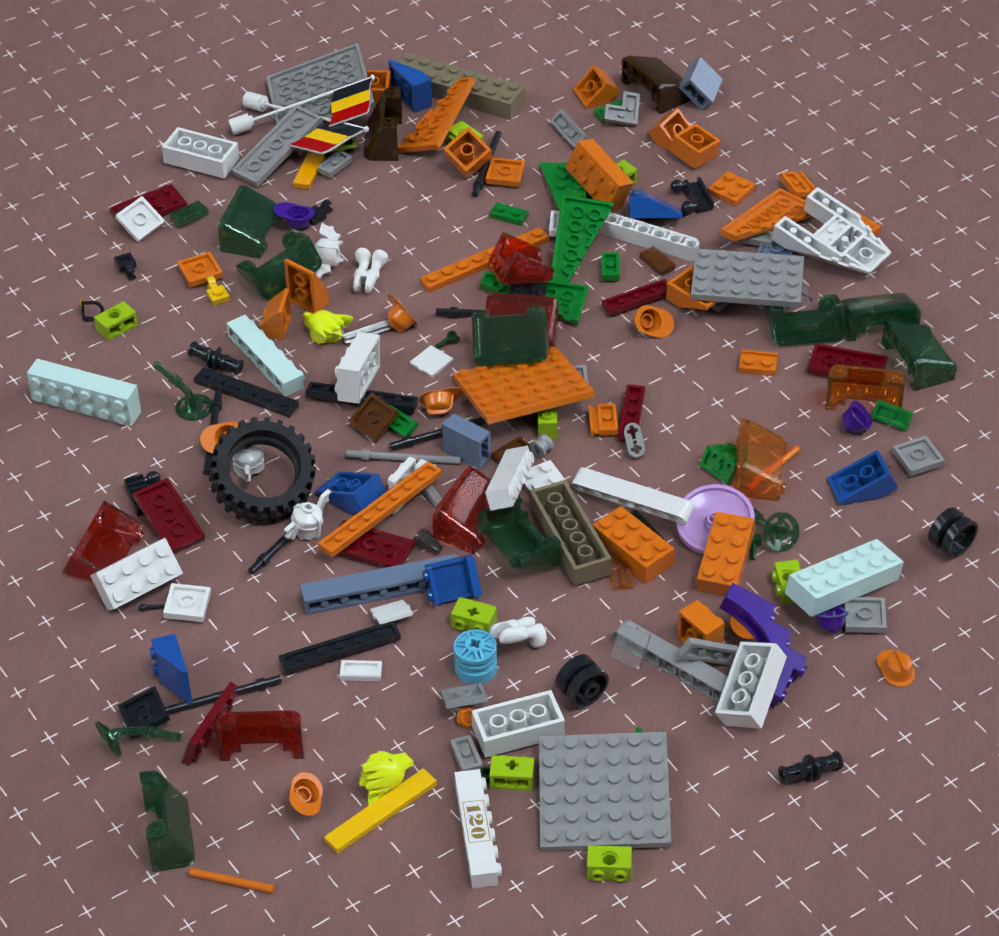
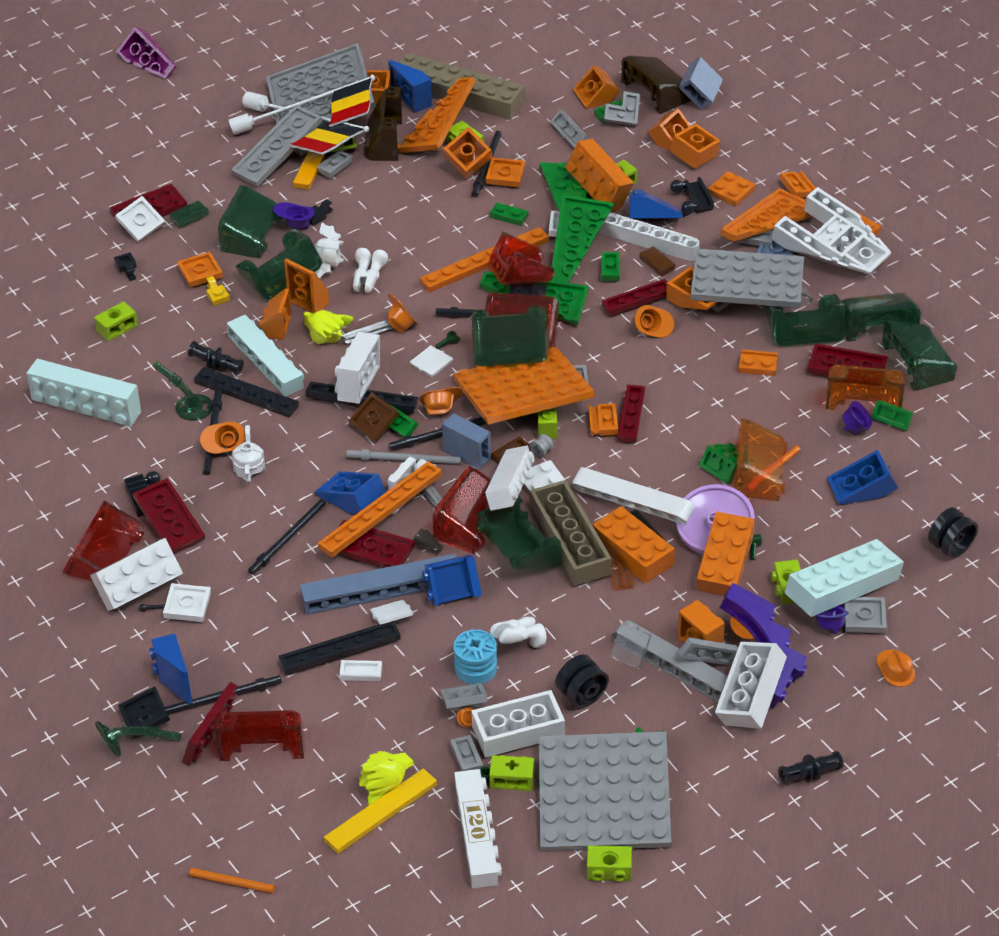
(82, 305): black piece -> none
(144, 52): none -> magenta wedge
(170, 839): clear green windscreen -> none
(200, 152): white brick -> none
(268, 434): black tyre -> none
(306, 794): orange piece -> none
(307, 519): white helmet -> none
(473, 615): lime brick -> none
(630, 442): light grey beam -> none
(777, 530): clear green dish -> none
(918, 456): light grey plate -> none

